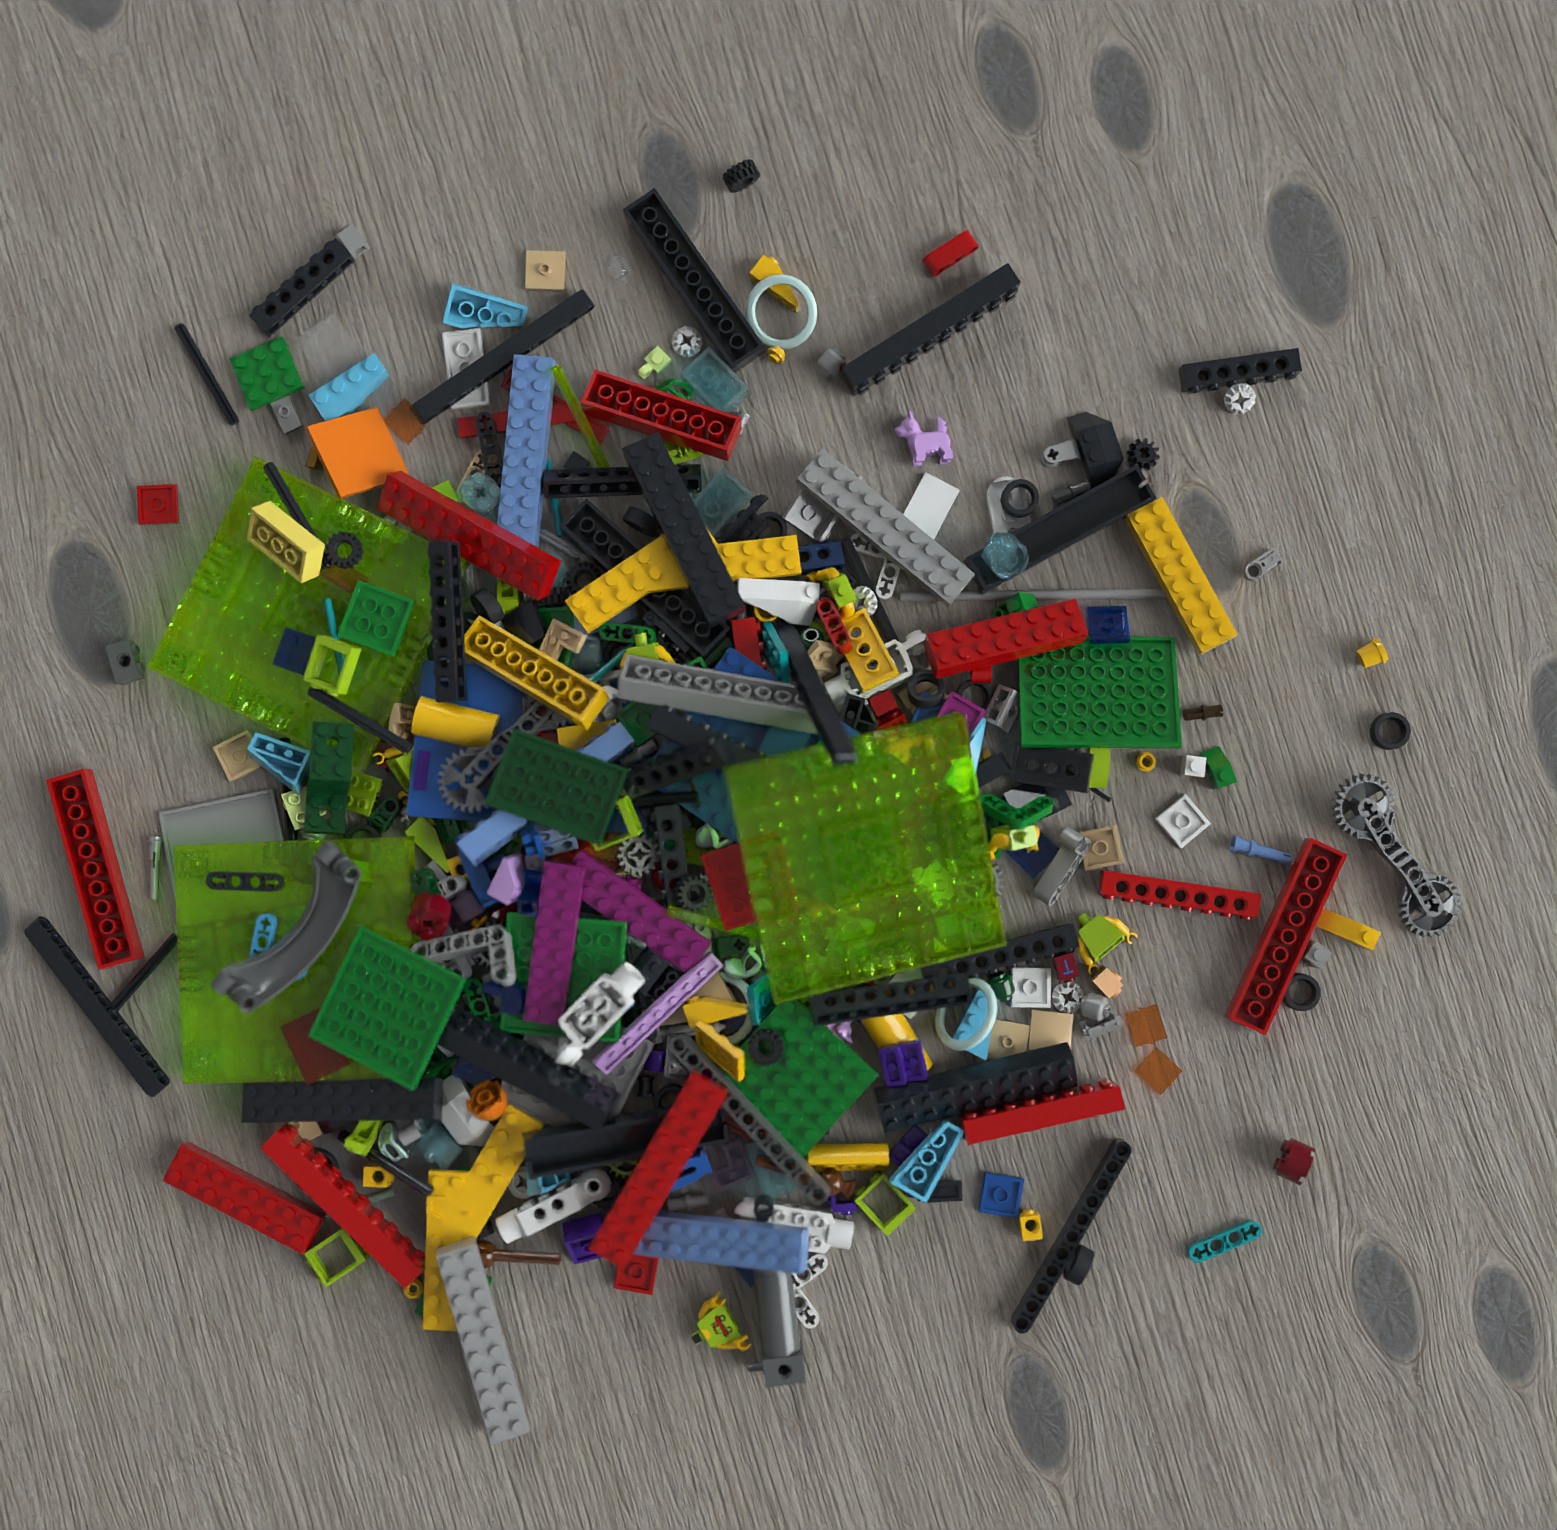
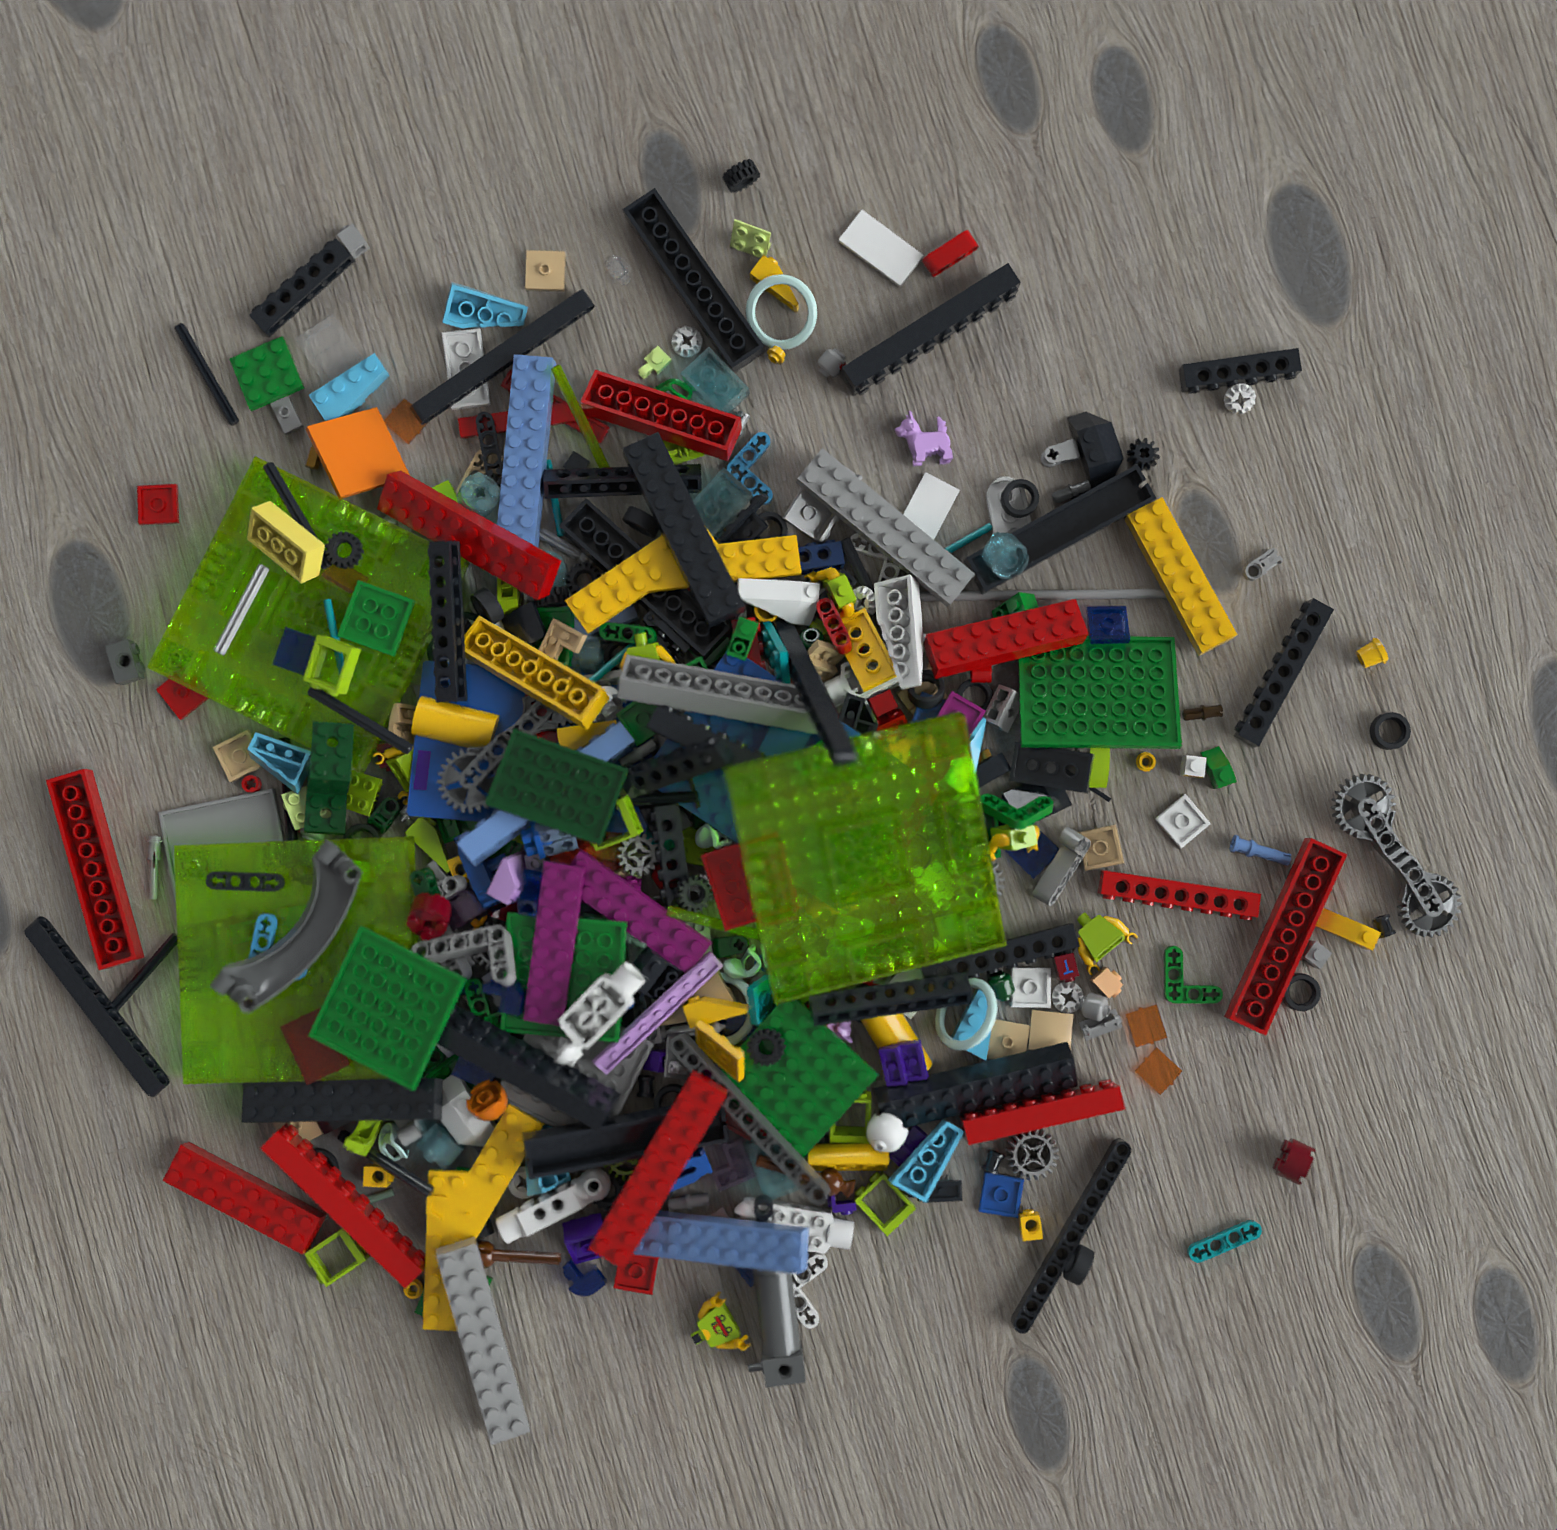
(180, 698): none -> red plate
(241, 609): none -> light grey axle
(249, 778): none -> red bush
(586, 1283): none -> clear blue brick
(742, 638): none -> green slope
(744, 465): none -> dark azure beam
(750, 239): none -> yellowish green hinge
(853, 1134): none -> lime window
(880, 248): none -> white tile
(886, 1132): none -> white cylinder
(901, 626): none -> white wedge
(969, 538): none -> teal piece
(992, 1161): none -> black bush
(1044, 1165): none -> light grey gear
(1184, 989): none -> green beam
(1320, 614): none -> black brick
(1384, 926): none -> black bush

